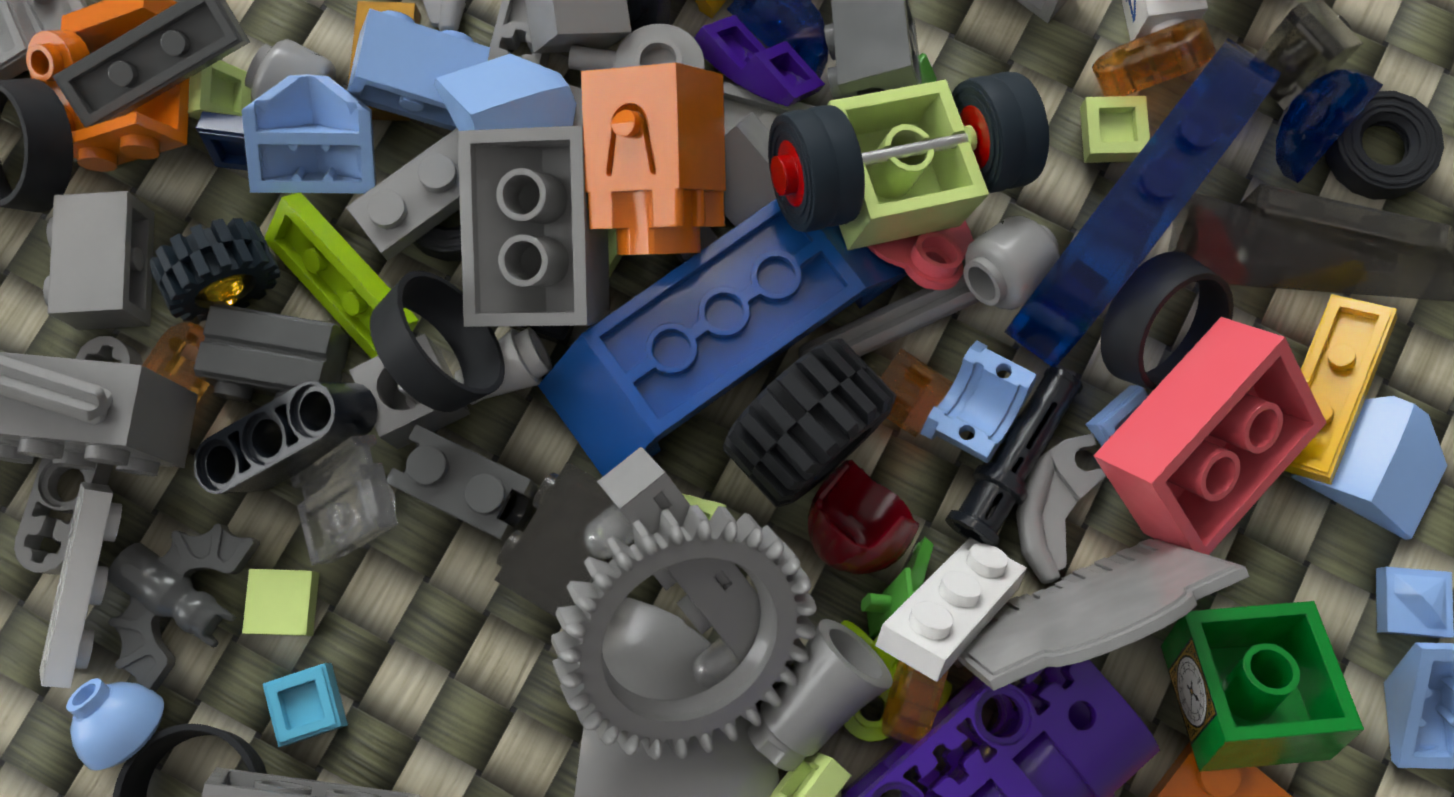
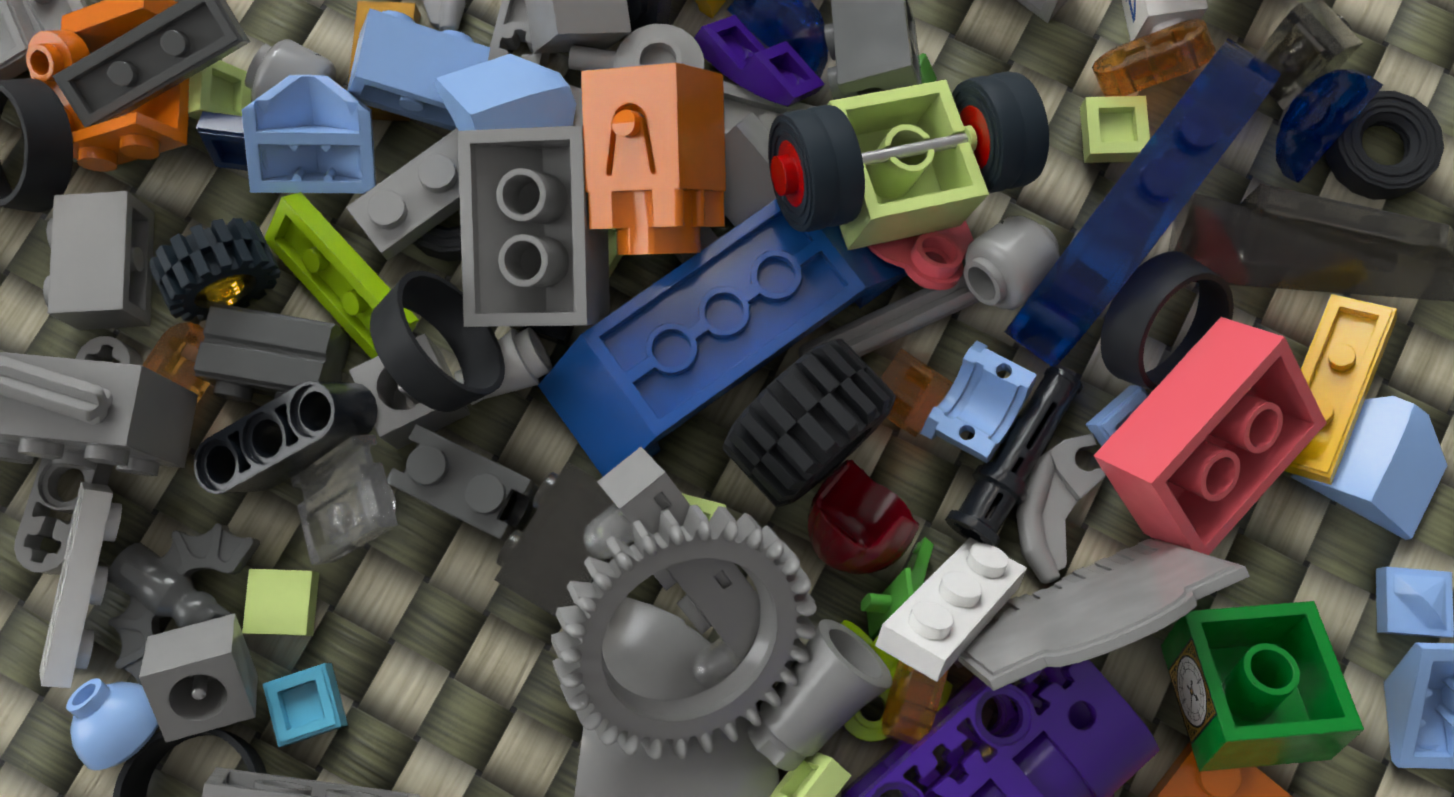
(199, 677): none -> light grey piece

